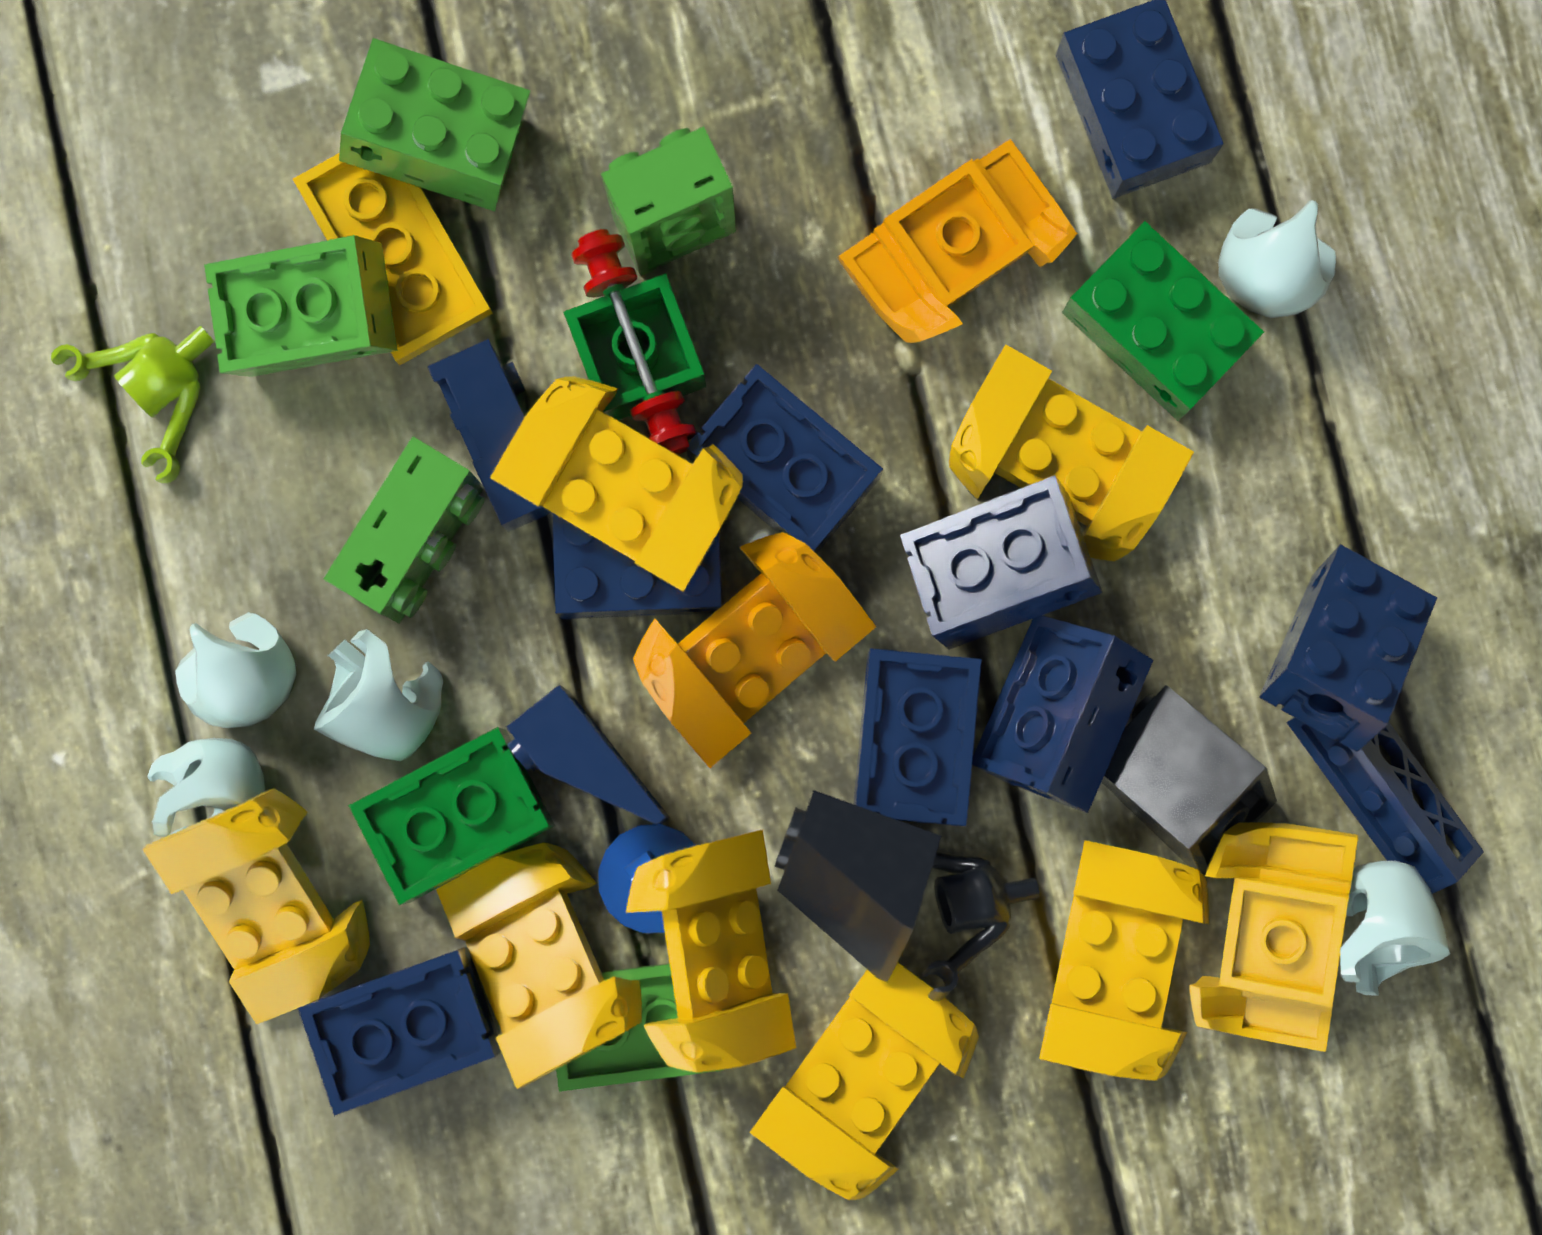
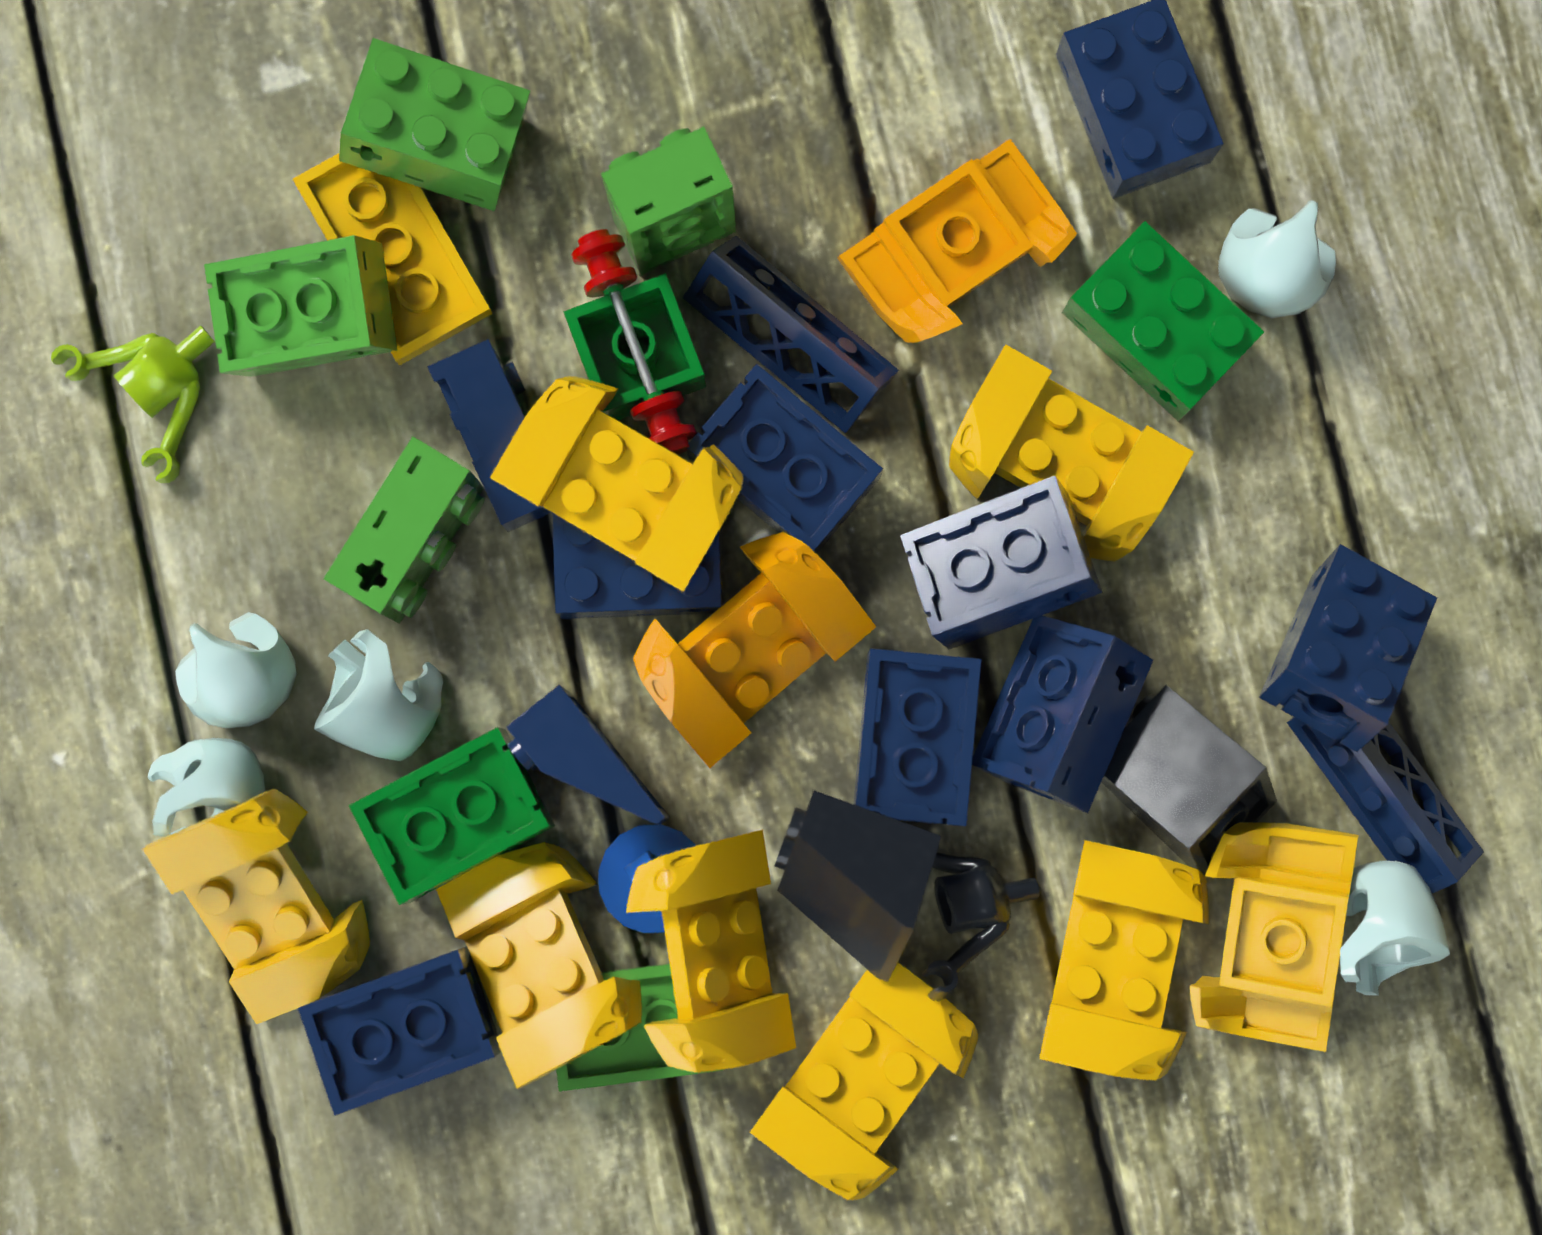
(798, 318): none -> dark blue fence

